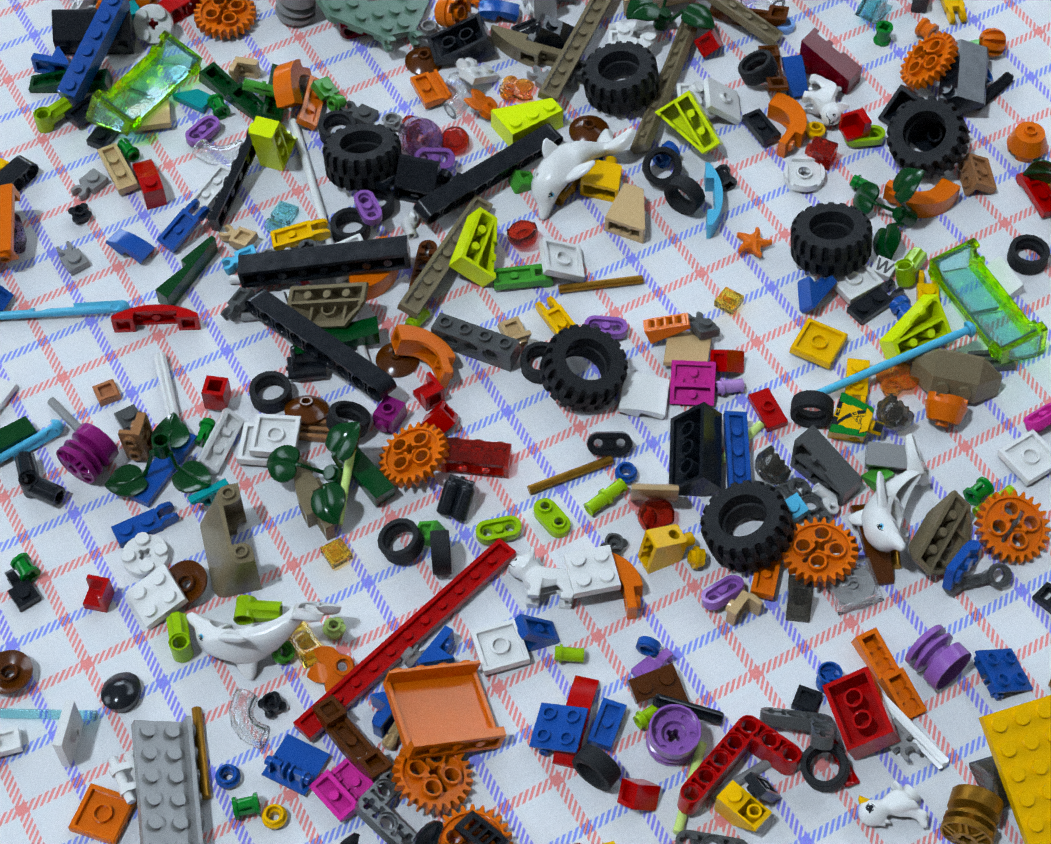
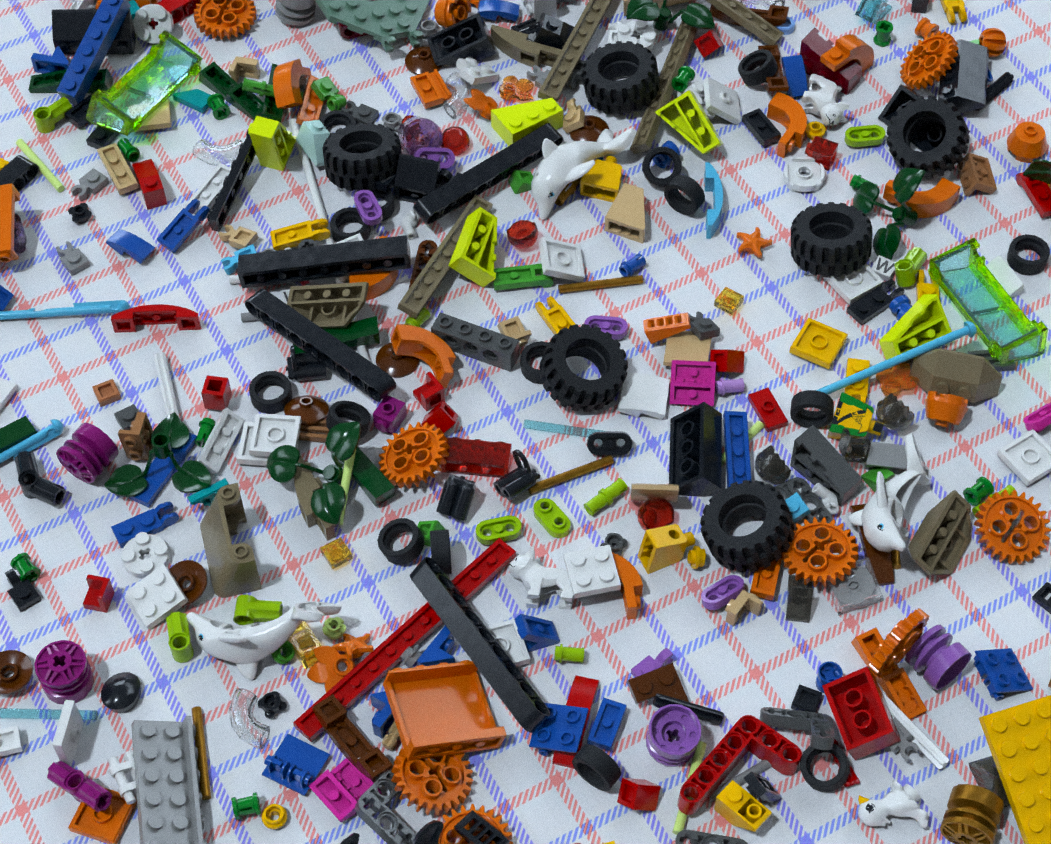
(42, 167): none -> yellowish green bar
(63, 413): light grey bar -> none
(64, 671): none -> magenta wheel
(79, 786): none -> magenta piece
(193, 264): dark green slope -> none
(203, 129): medium lavender plate -> none
(224, 770): blue plate -> none
(237, 303): dark grey plate -> none
(282, 215): clear light blue plate -> none
(311, 140): none -> light aqua slope
(354, 646): none -> orange animal
(480, 645): none -> black beam
(517, 480): none -> black piece
(558, 428): none -> clear light blue bar
(574, 118): none -> tan plate
(626, 467): blue plate -> none
(629, 267): none -> blue pin
(643, 718): lime pin -> none
(648, 646): blue tile -> none
(684, 76): none -> green bush
(726, 177): black bush -> none
(812, 292): blue slope -> none
(848, 49): none -> orange arch
(853, 448): none -> clear smoke panel
(855, 125): red panel -> none
(898, 642): none -> orange gear
(962, 562): blue hinge -> none
(984, 577): dark grey piece -> none

